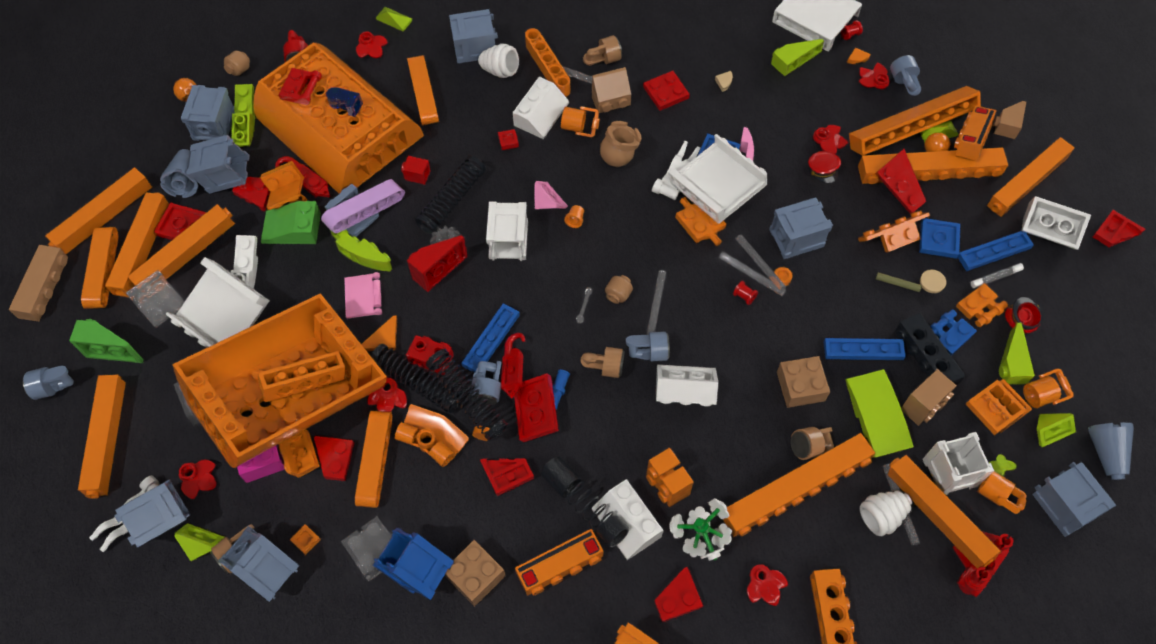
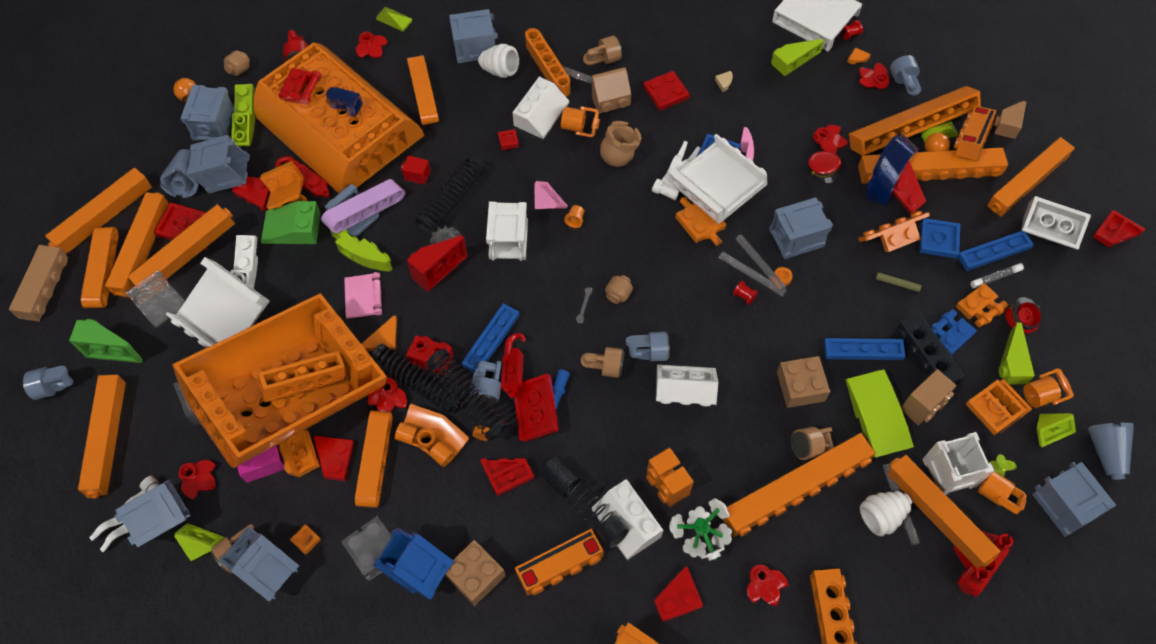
(656, 301): clear bar -> none
(889, 168): none -> clear blue windscreen
(933, 281): tan piece -> none

